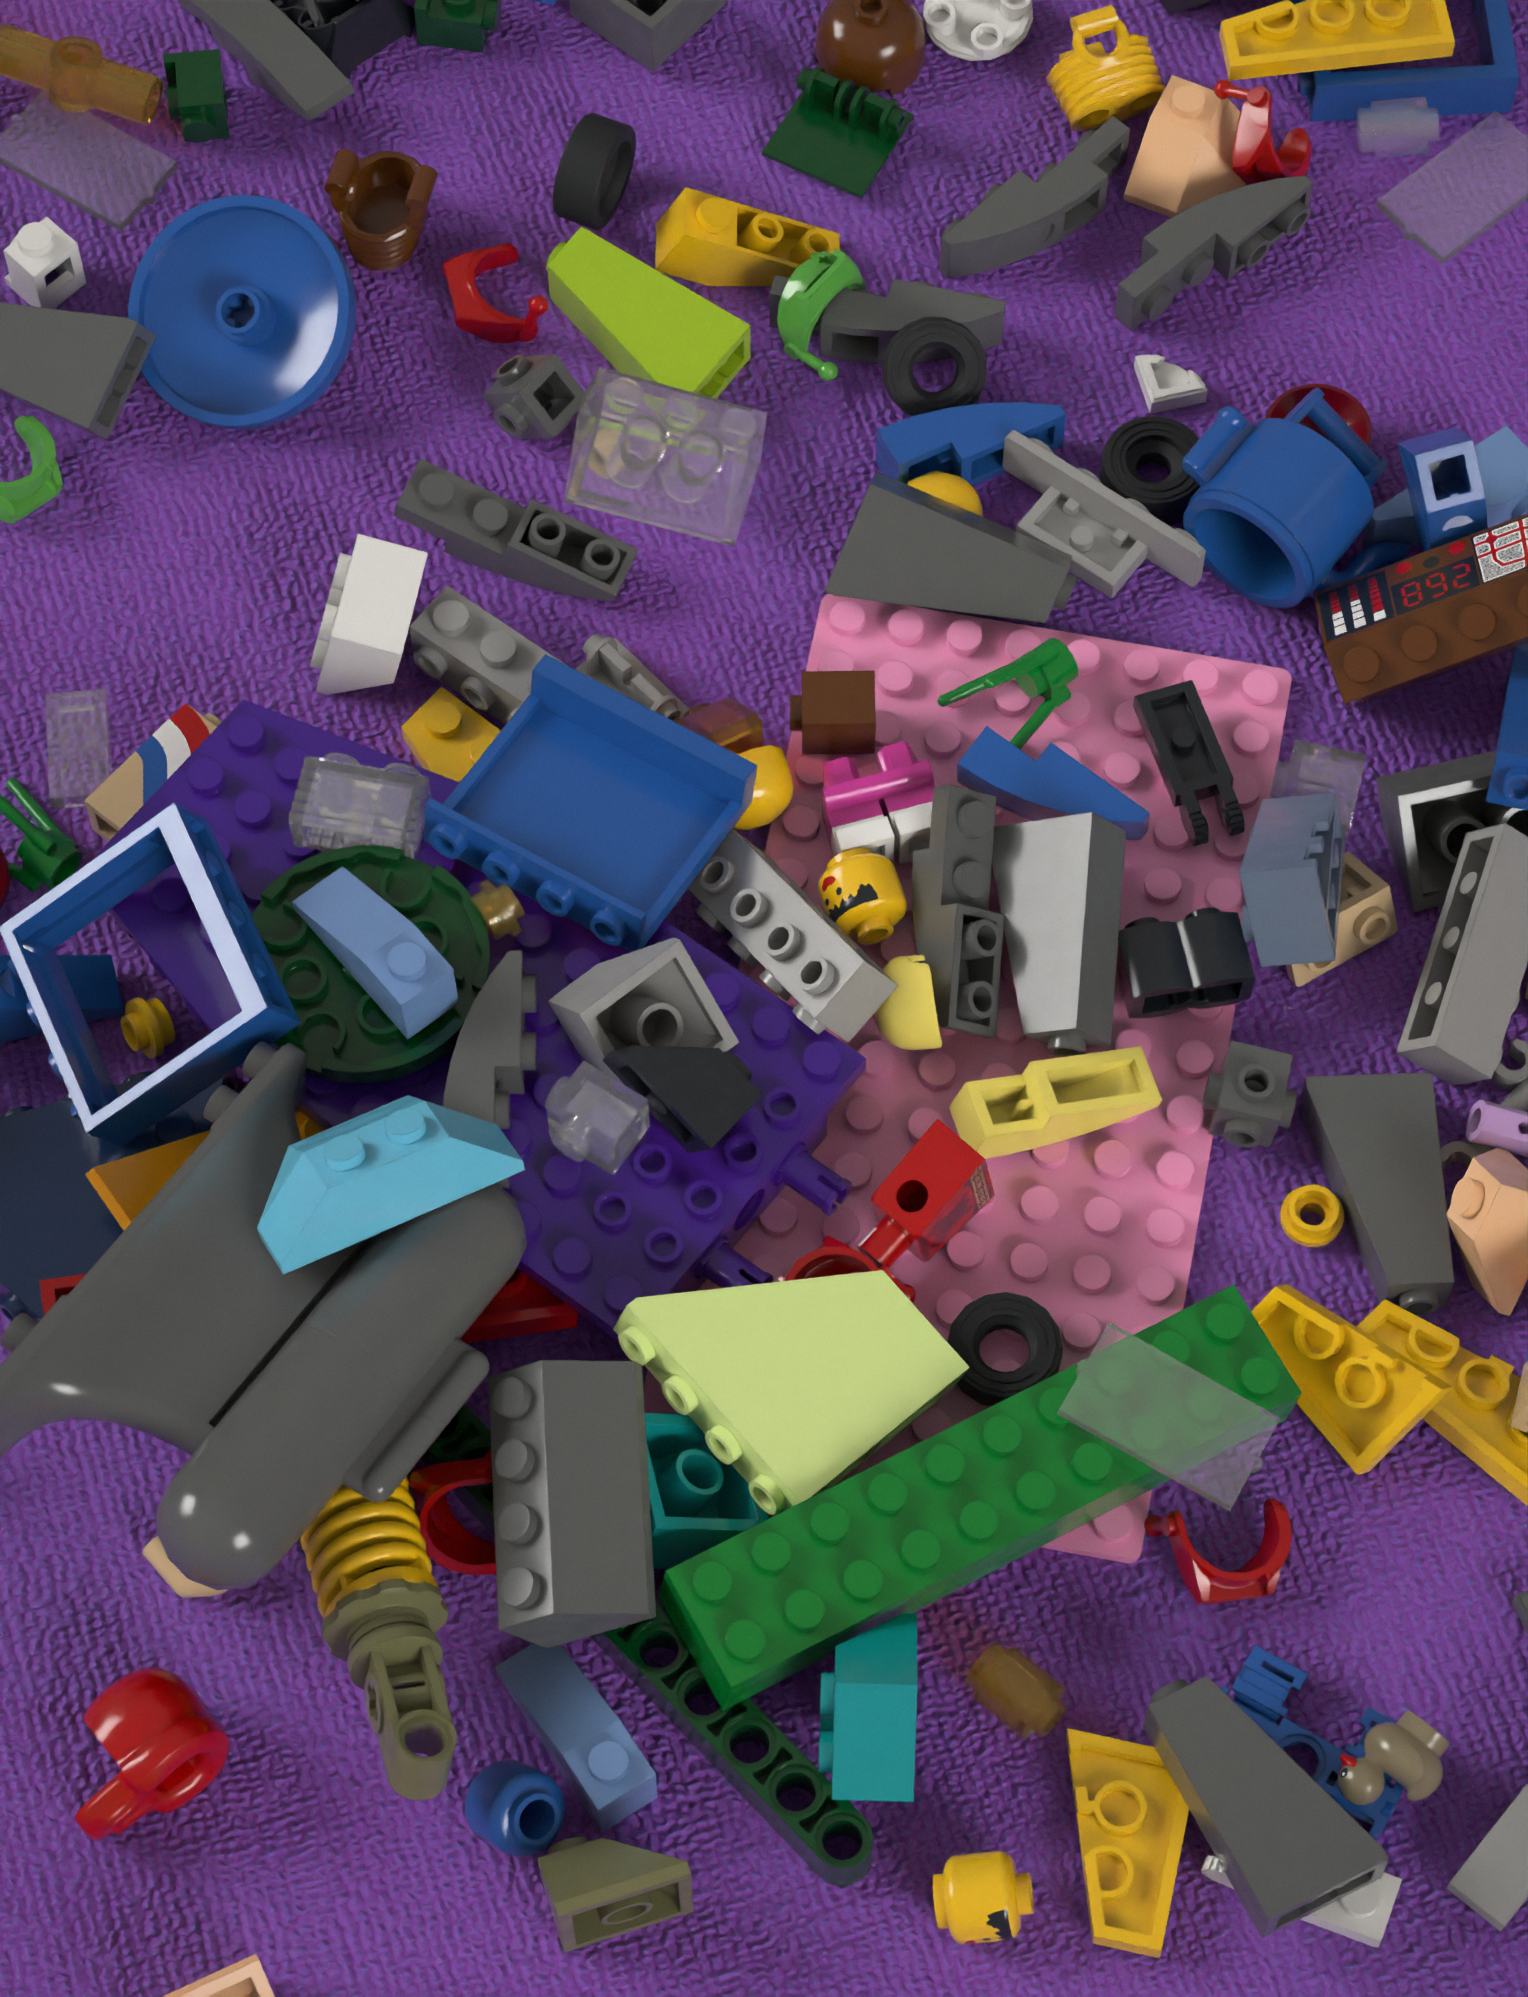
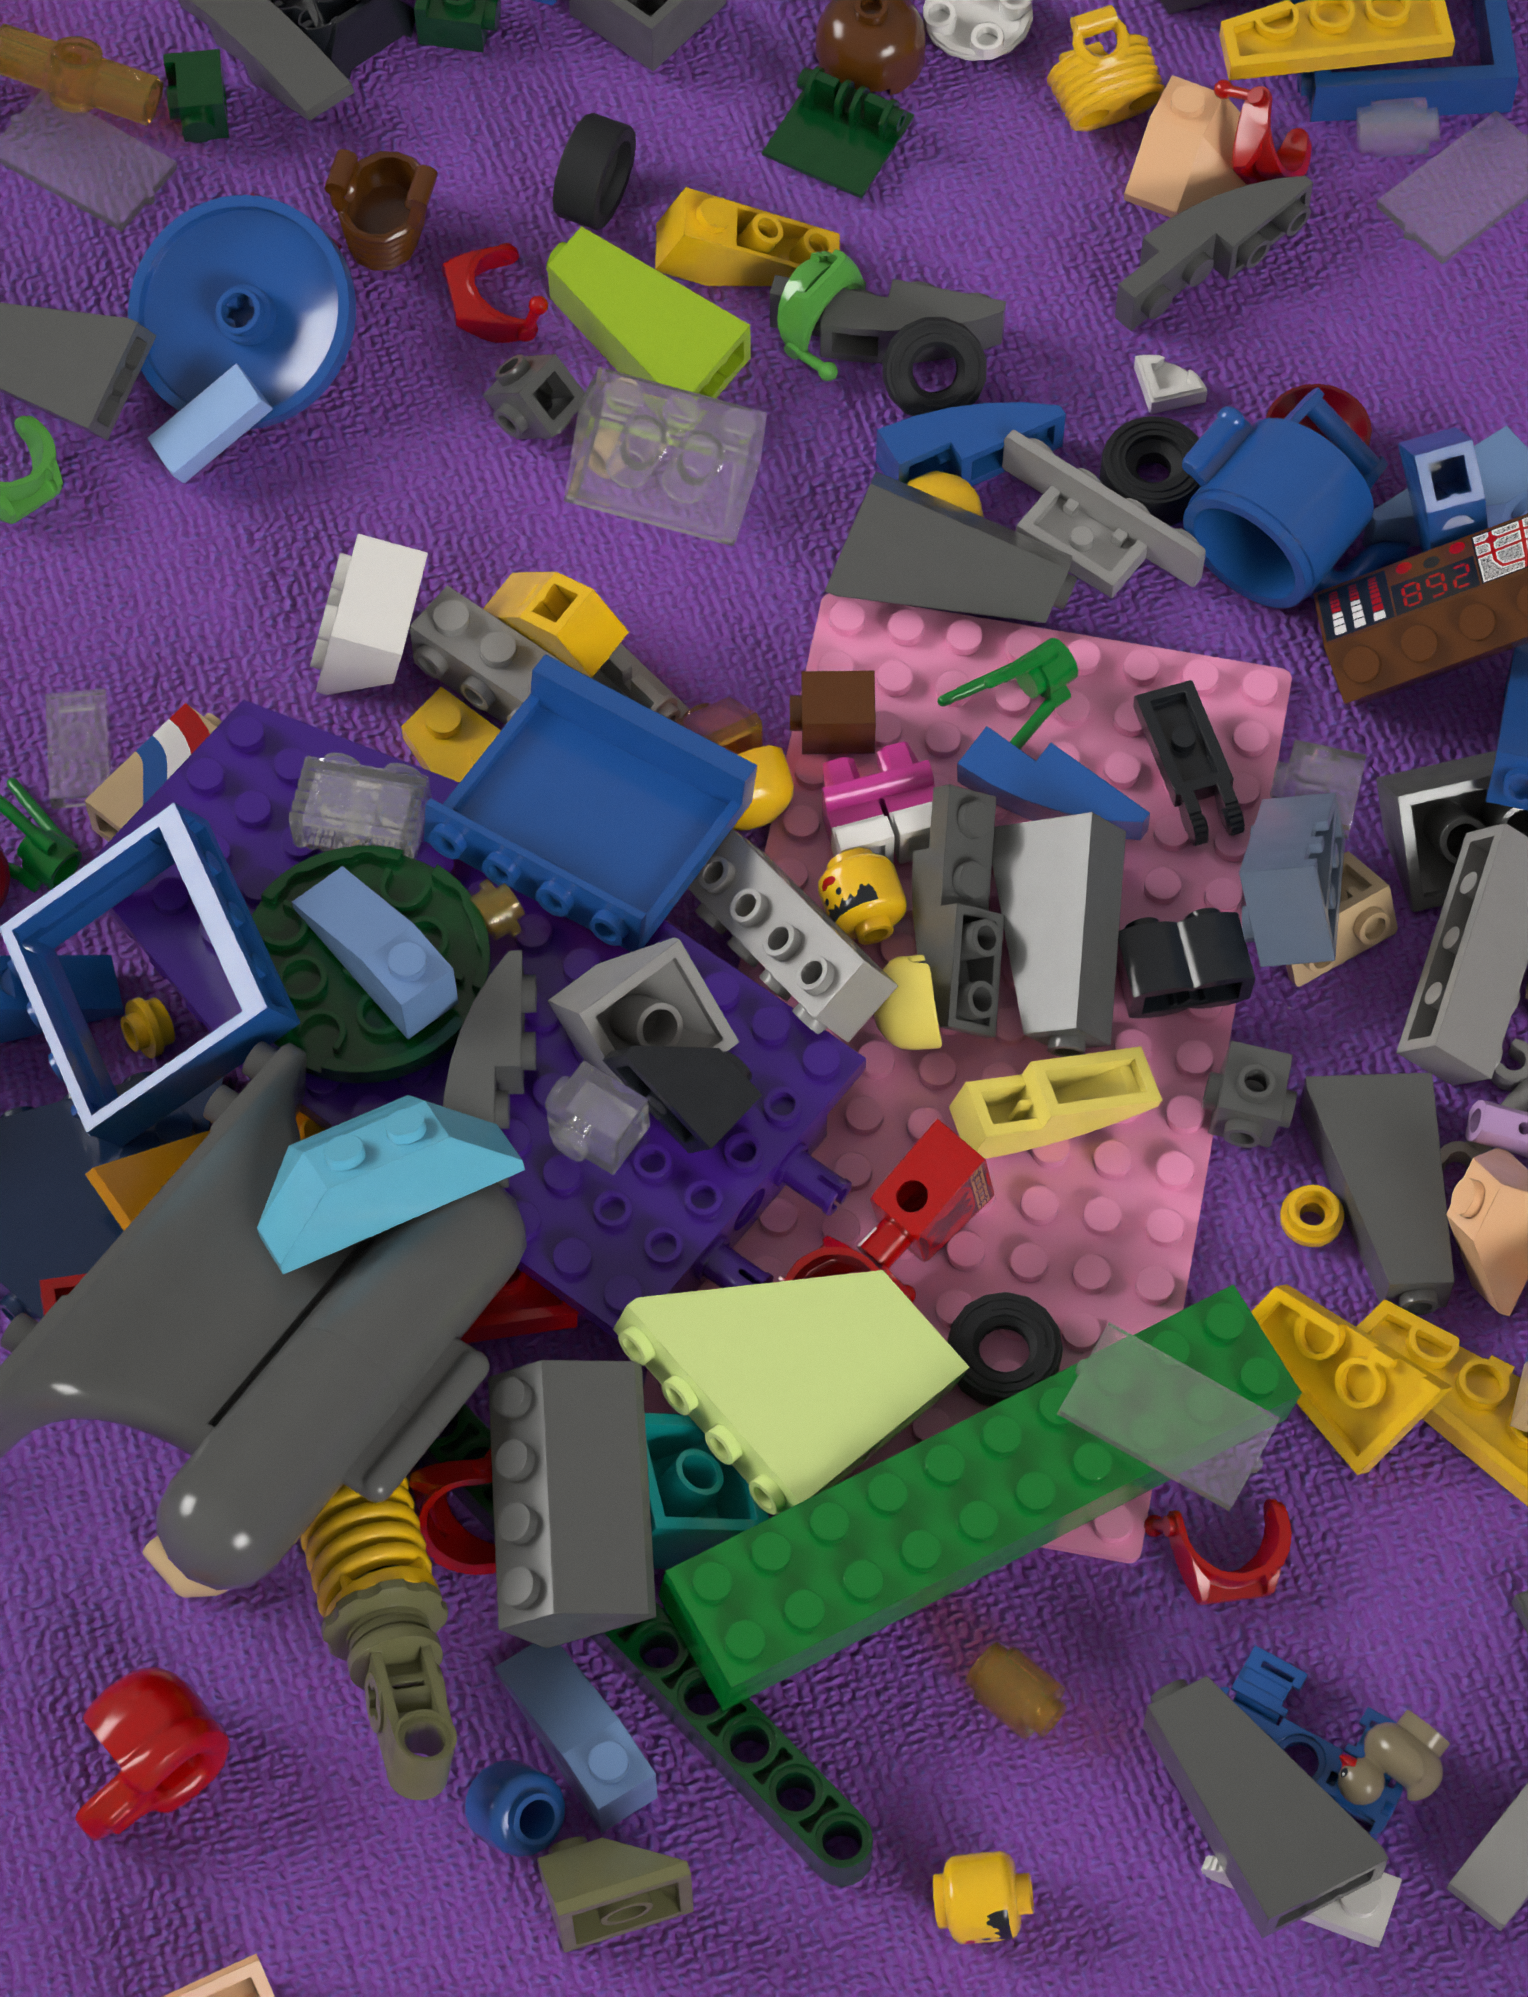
(36, 253): white brick -> none
(209, 424): none -> light blue slope
(515, 541): dark grey slope -> none
(559, 617): none -> yellow slope
(872, 1714): teal slope -> none
(1031, 215): dark grey slope -> none
(1128, 1839): yellow wing -> none

